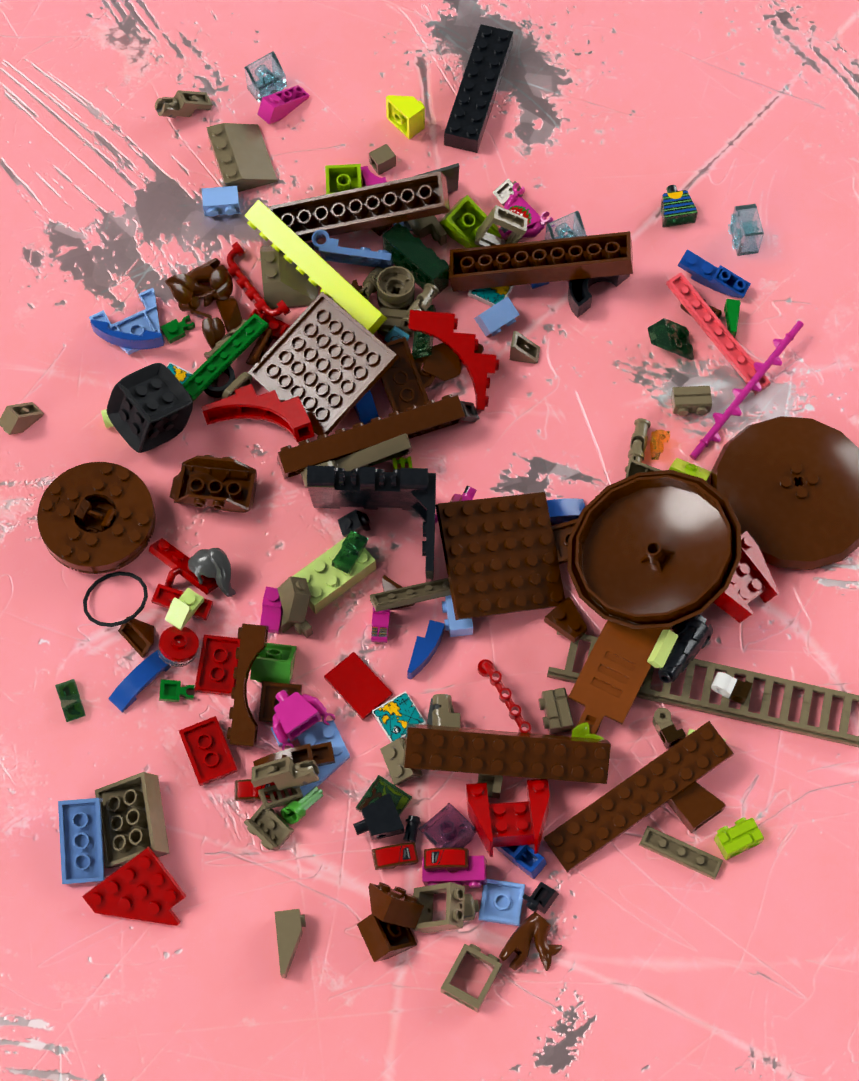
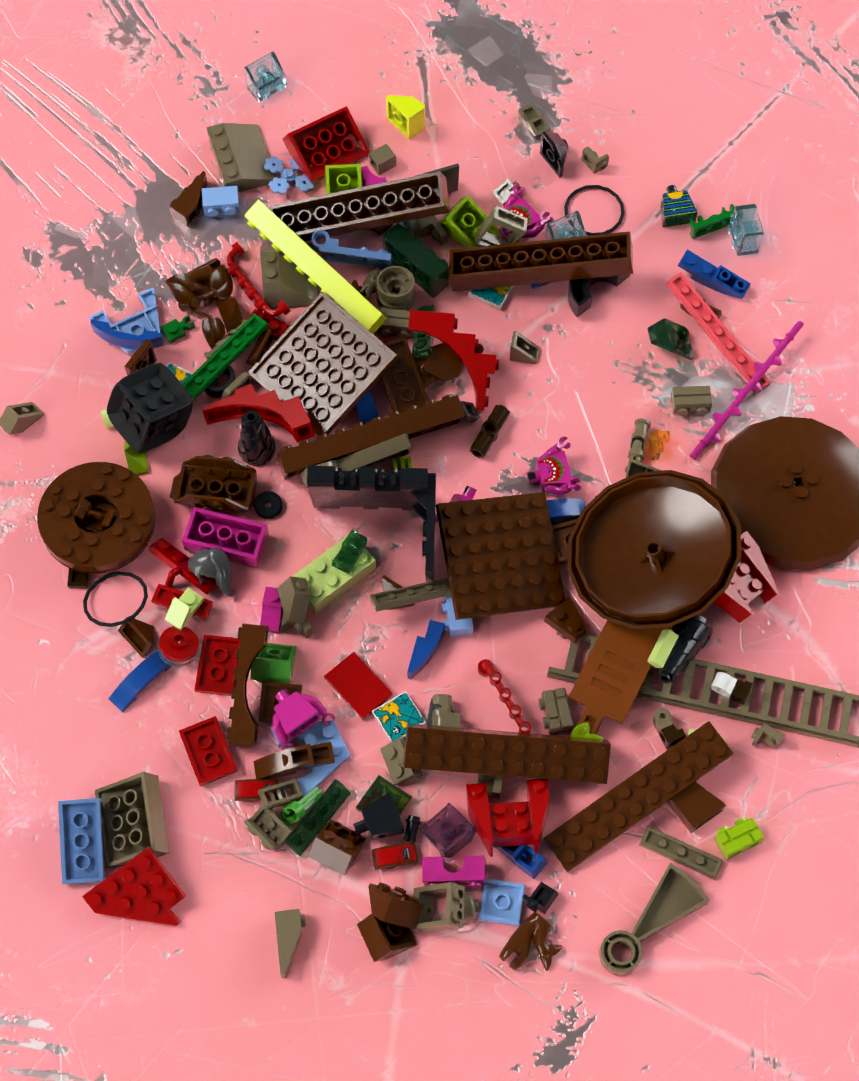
(70, 700): clear green slope -> none
(77, 580): none -> dark brown tile
(136, 461): none -> lime slope
(143, 357): none -> reddish brown tile
(171, 691): green plate -> none
(182, 104): dark tan plate -> none
(188, 204): none -> reddish brown slope
(237, 537): none -> dark pink brick
(255, 440): none -> black cone
(268, 512): none -> black piece
(280, 104): dark pink slope -> none
(285, 773): dark tan plate -> none
(288, 176): none -> light blue plant
(317, 817): none -> clear green plate
(326, 142): none -> red slope
(336, 847): none -> reddish brown slope
(354, 521): black bracket -> none
(380, 625): dark pink leg -> none
(395, 333): medium azure tile -> none
(422, 302): dark tan piece -> none
(446, 858): slope -> none
(461, 996): dark tan window -> none
(478, 88): black brick -> none
(495, 423): none -> dark brown piece
(497, 316): light blue piece -> none
(533, 120): none -> dark tan slope
(553, 471): none -> dark pink torso
(554, 151): none -> black slope
(592, 160): none -> dark tan bracket
(602, 188): none -> black piece
(671, 901): none -> dark tan piece
(690, 469): lime plate -> none
(712, 224): none -> green plate
(732, 310): green slope -> none
(771, 736): none -> dark tan bracket

